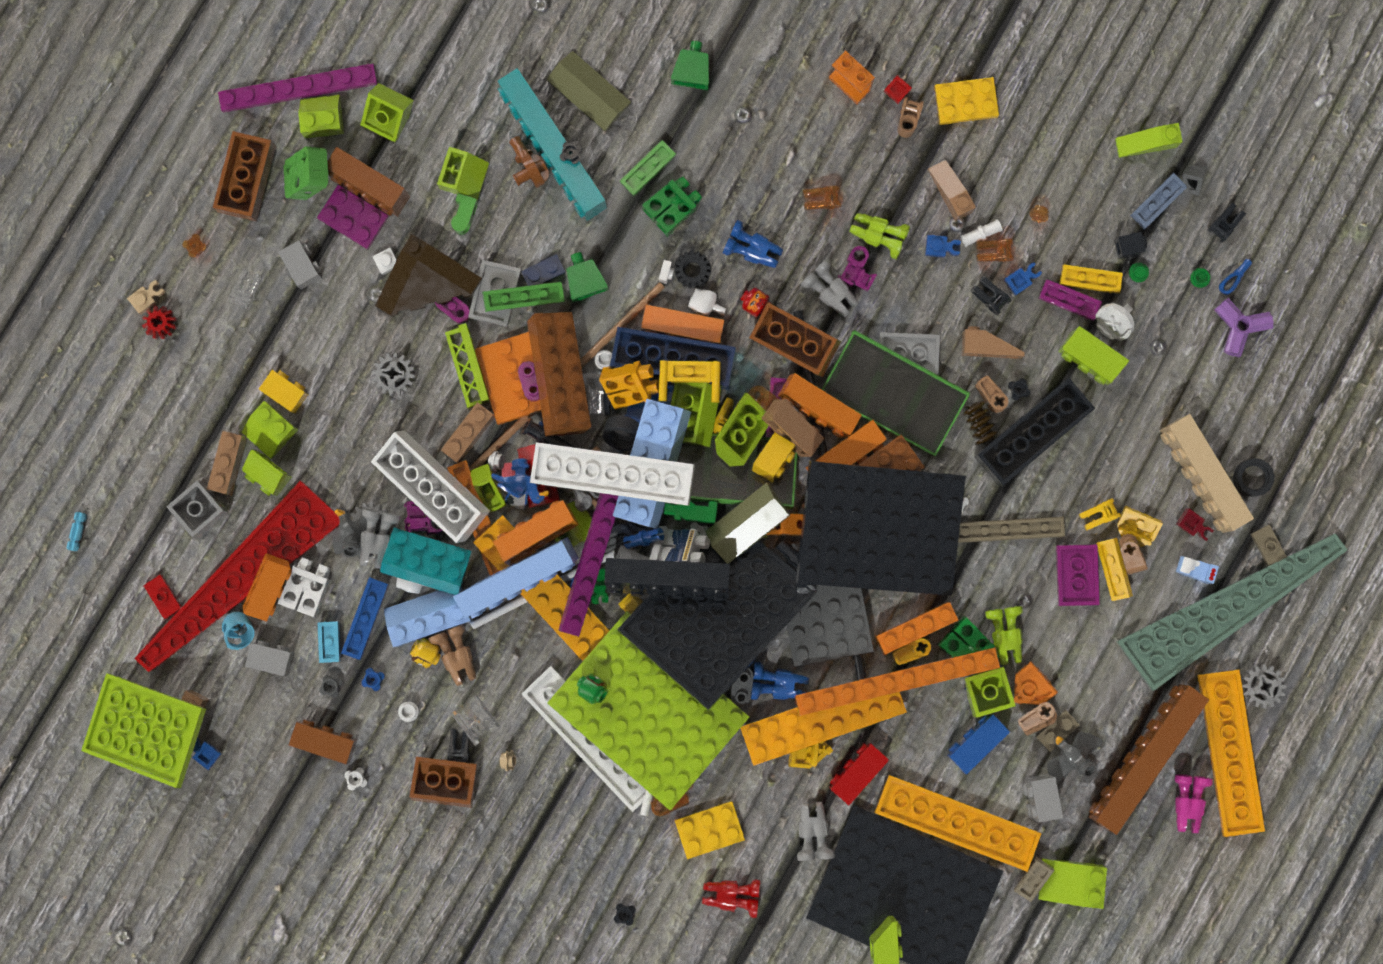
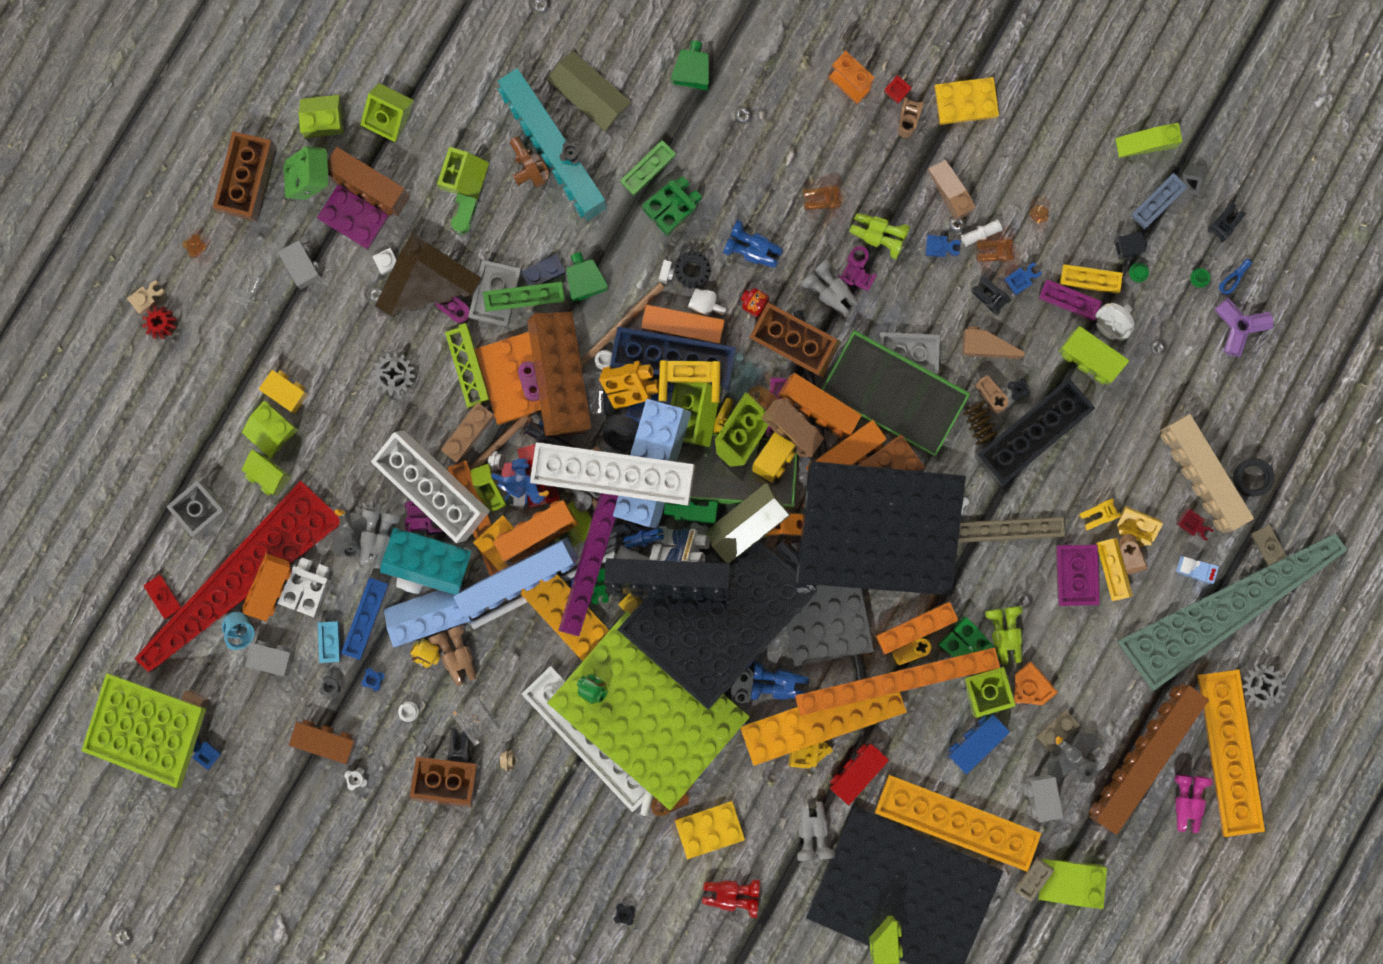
(76, 531): medium azure axle -> none
(227, 463): medium nougat brick -> none
(297, 88): magenta plate -> none
(1036, 719): medium nougat piece -> none

